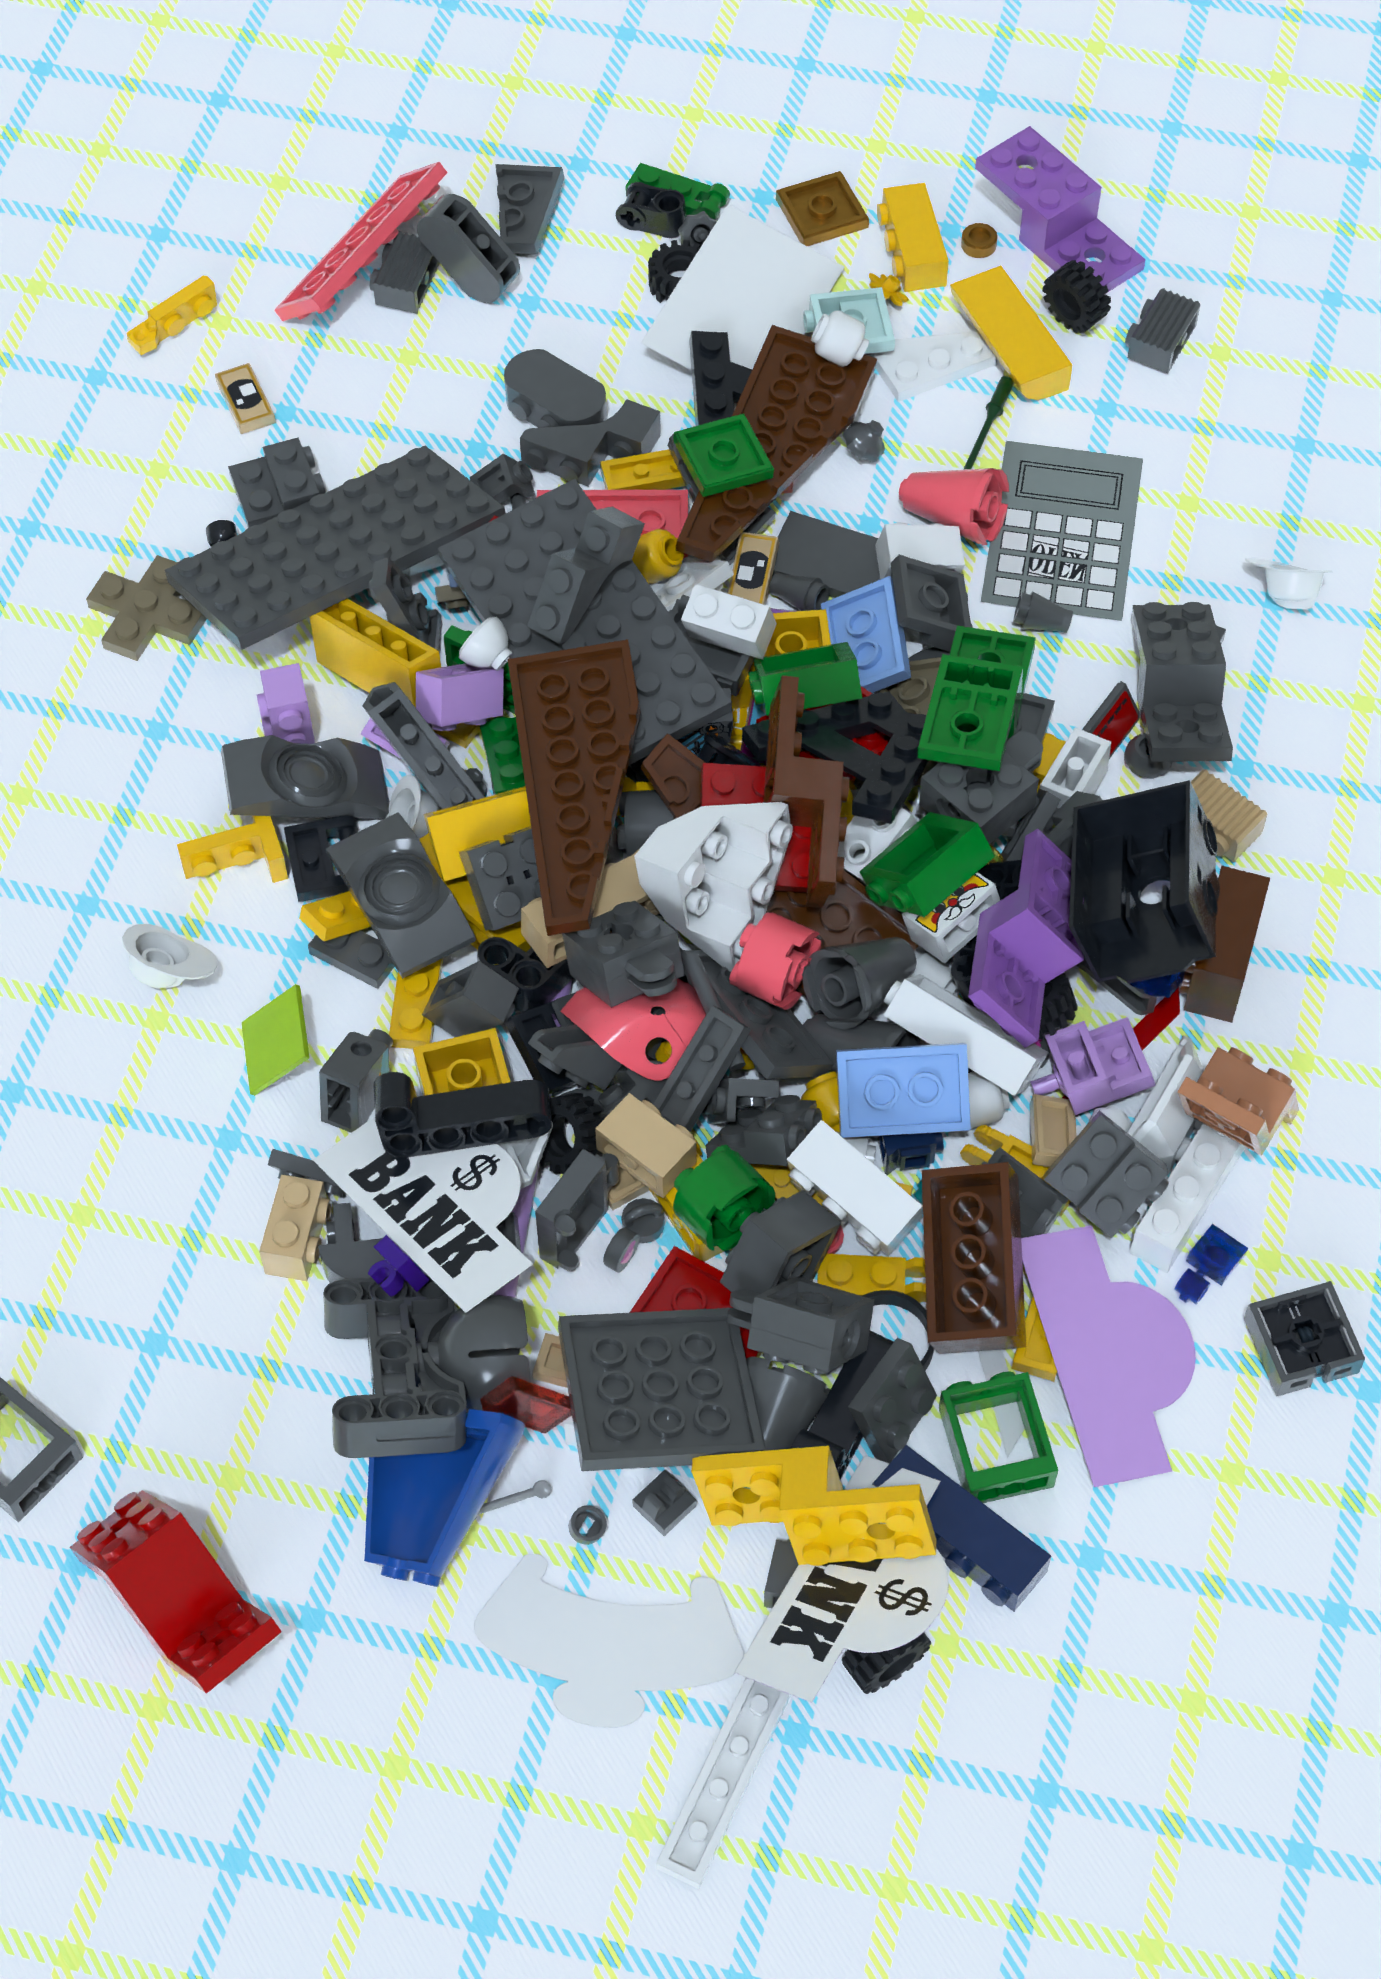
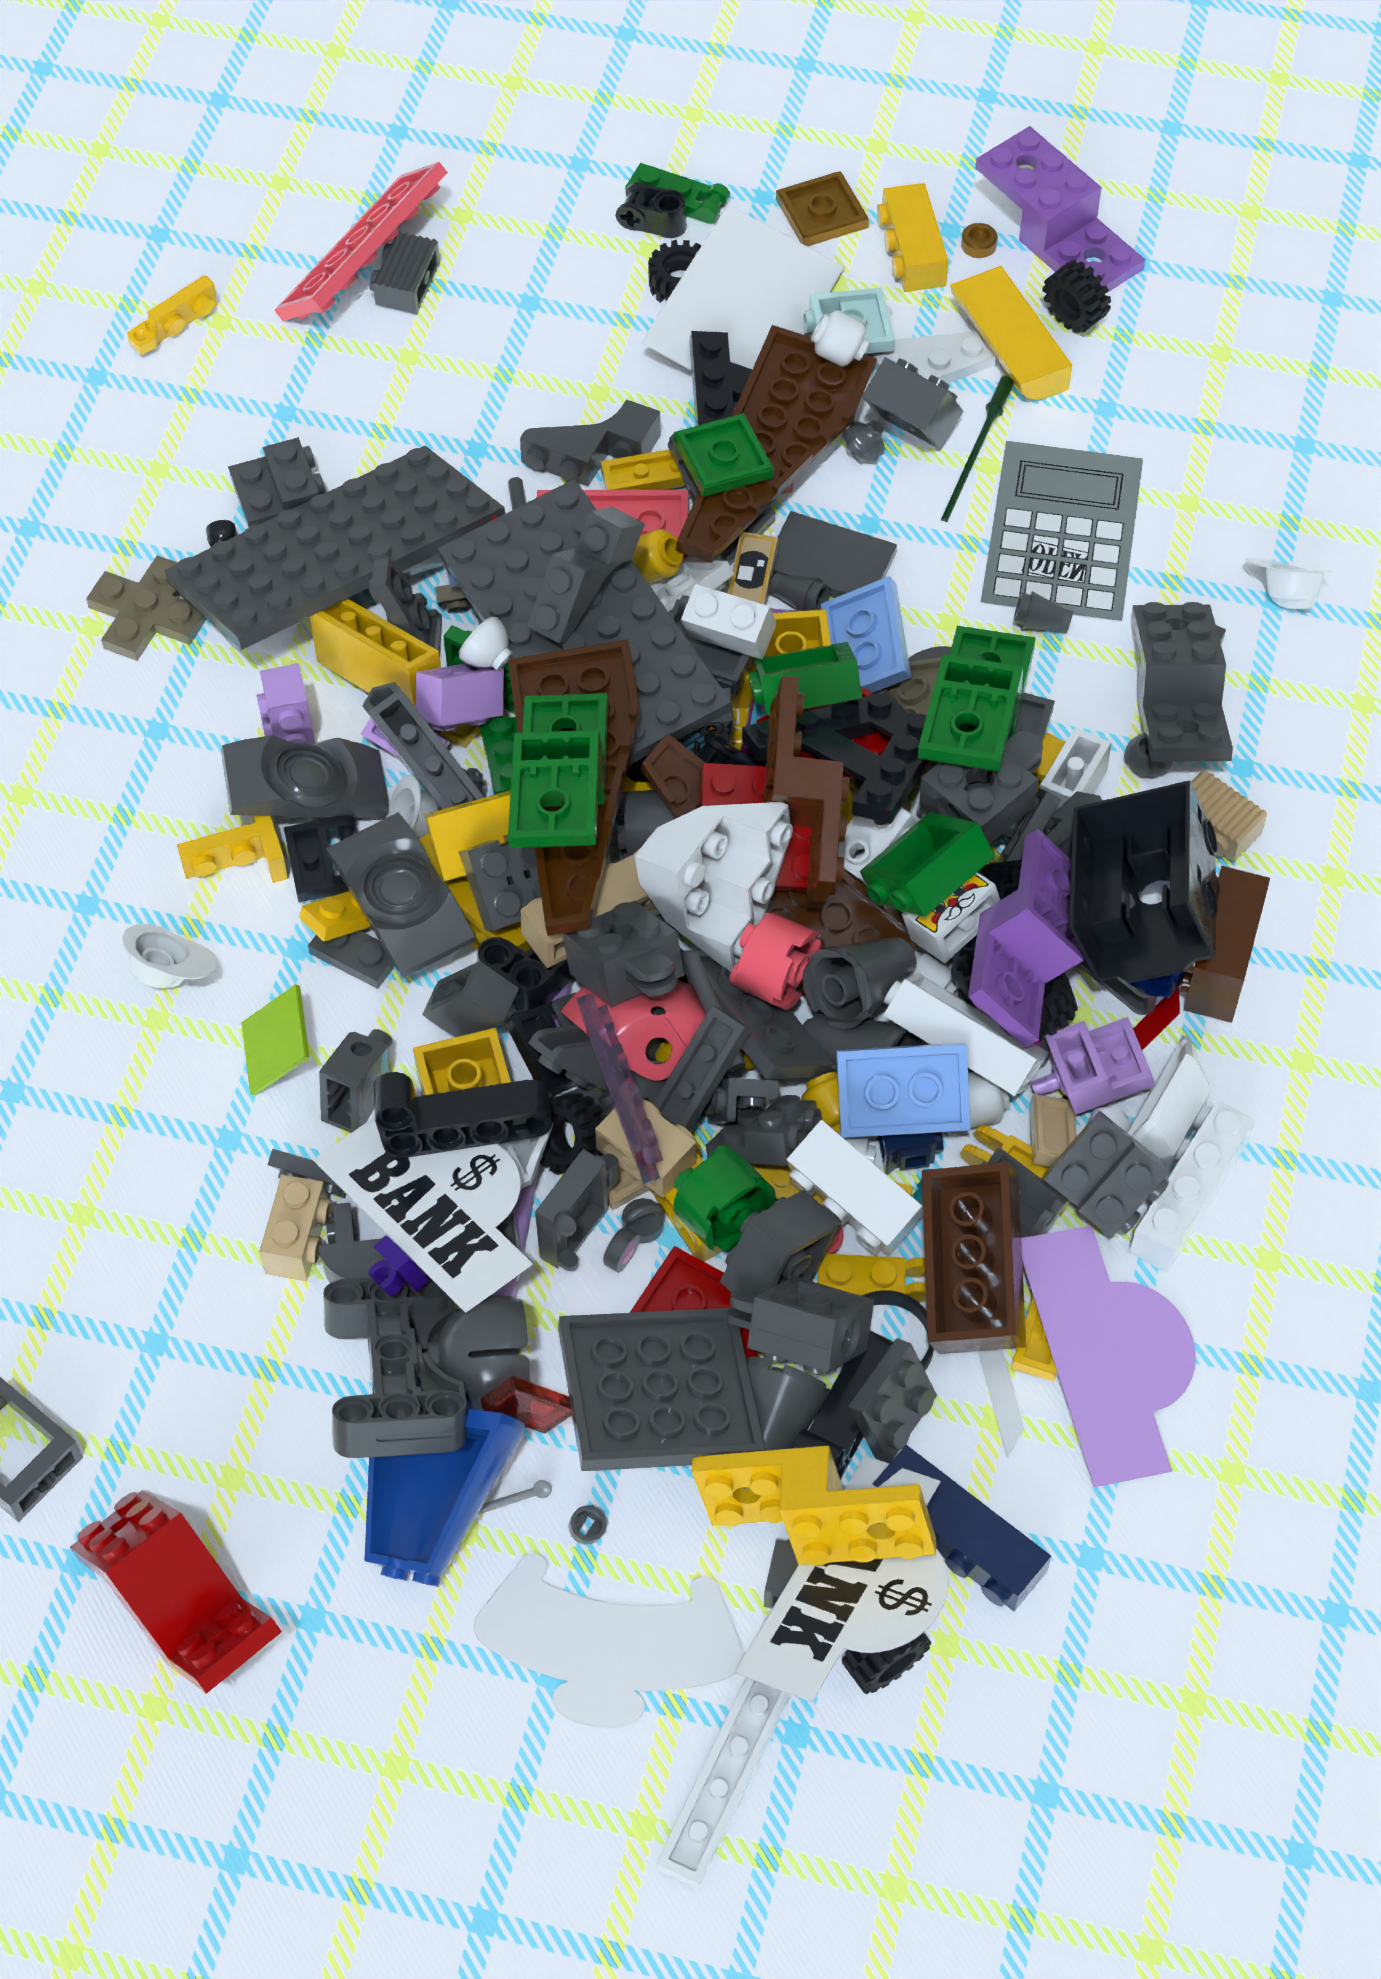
(245, 398): tile -> none
(411, 996): yellow plate -> none
(468, 248): dark grey brick -> none
(504, 478): dark grey bracket -> none
(526, 204): dark grey wing -> none
(549, 1363): tan plate -> none
(552, 391): dark grey brick -> none
(559, 770): none -> green bracket
(621, 1087): none -> clear purple plate
(664, 1503): dark grey tile -> none
(696, 228): dark grey piece -> none
(890, 287): yellow plant -> none
(913, 402): none -> dark grey brick
(927, 543): white brick -> none
(930, 600): dark grey plate -> none
(959, 499): coral cone -> none
(1011, 1478): green window -> none
(1114, 717): slope -> none
(1162, 330): dark grey brick -> none
(1214, 1256): clear blue plate -> none
(1240, 1099): nougat bracket -> none
(1303, 1338): piece -> none

